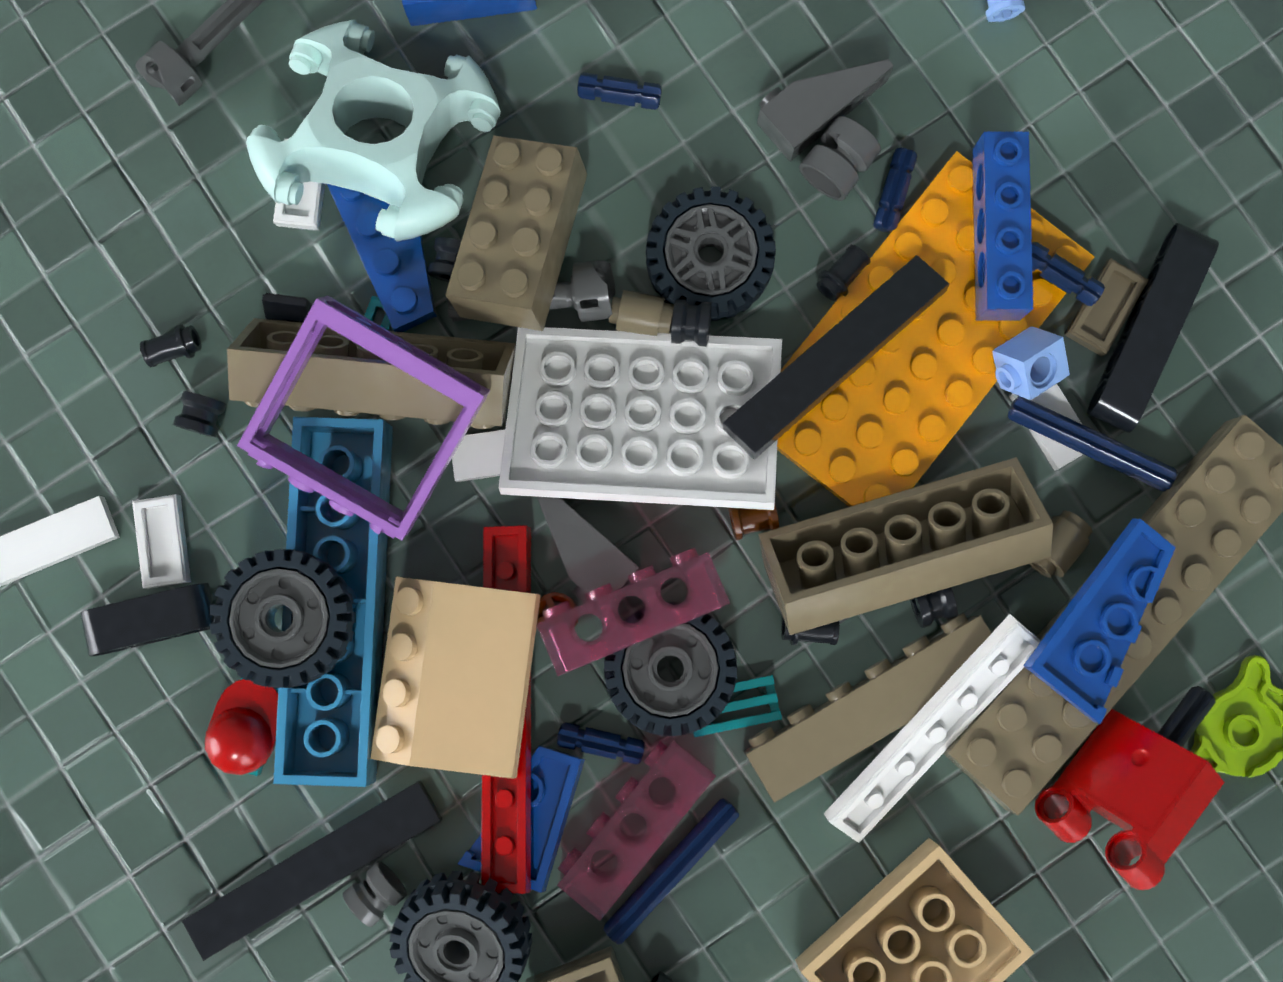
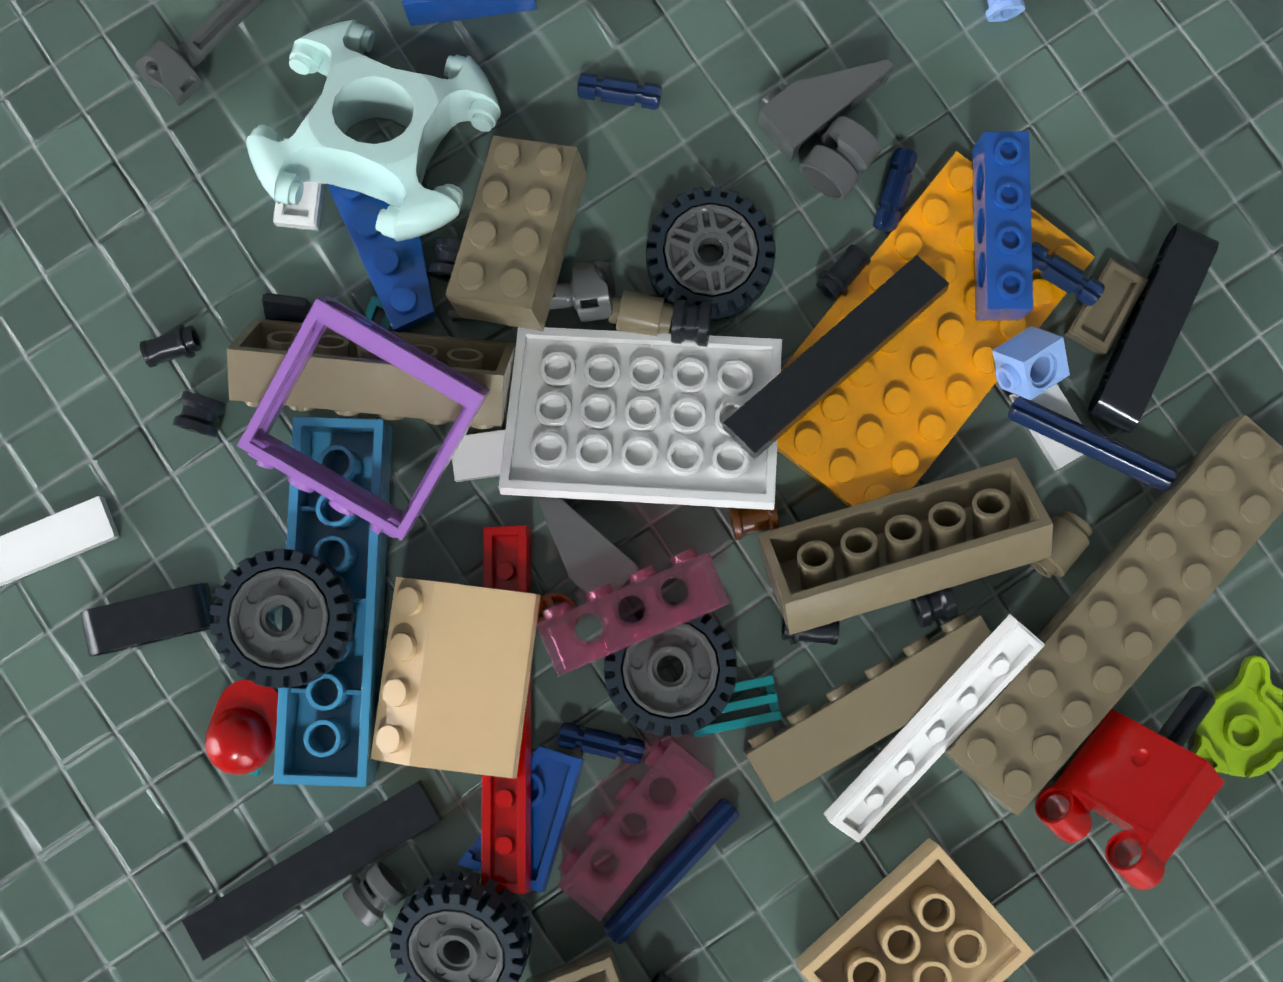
(161, 541): white tile -> none
(1093, 633): blue wing -> none

